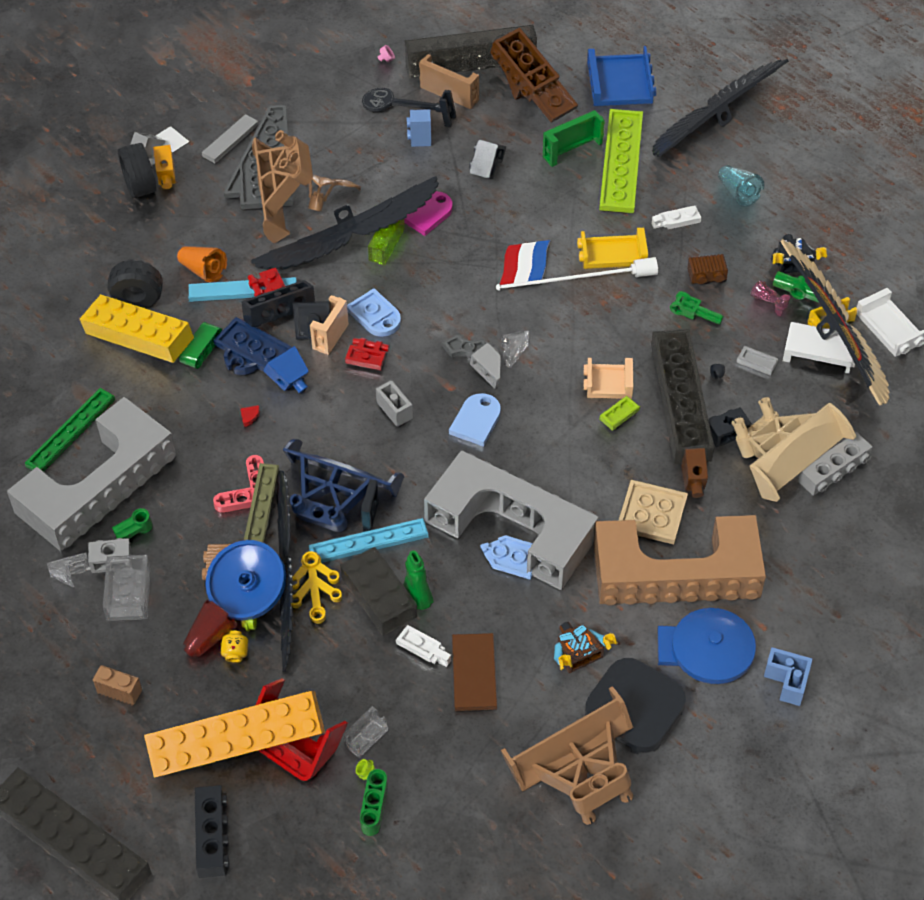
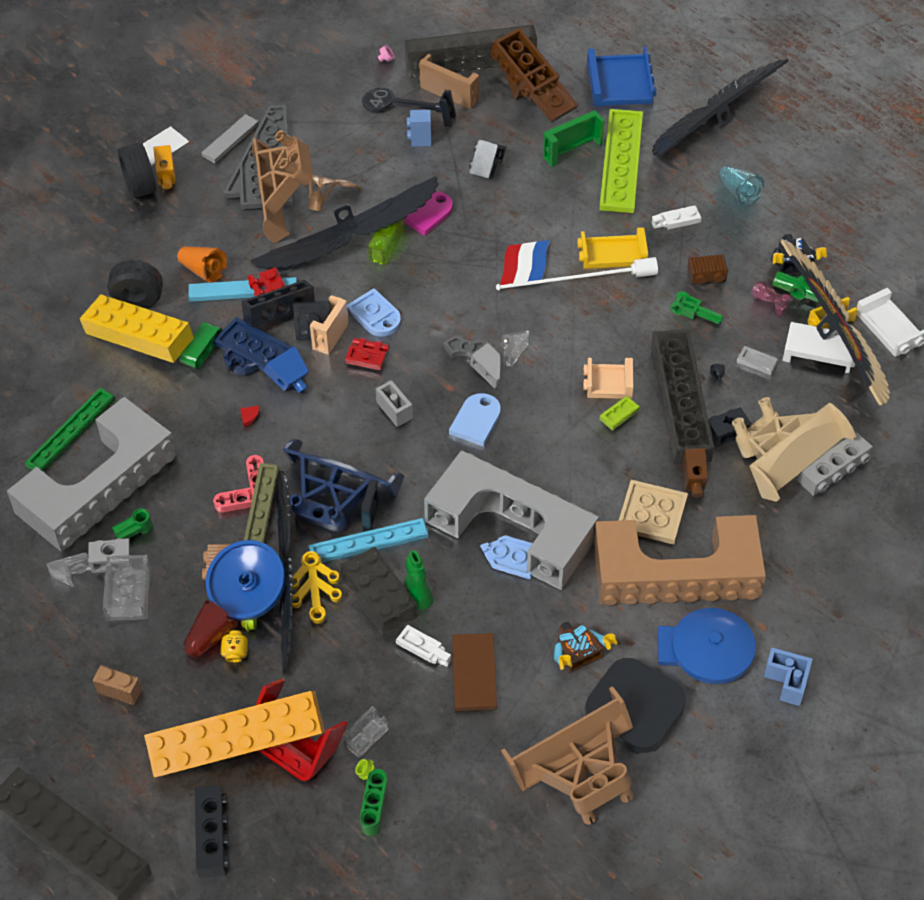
(148, 140): light grey slope -> none

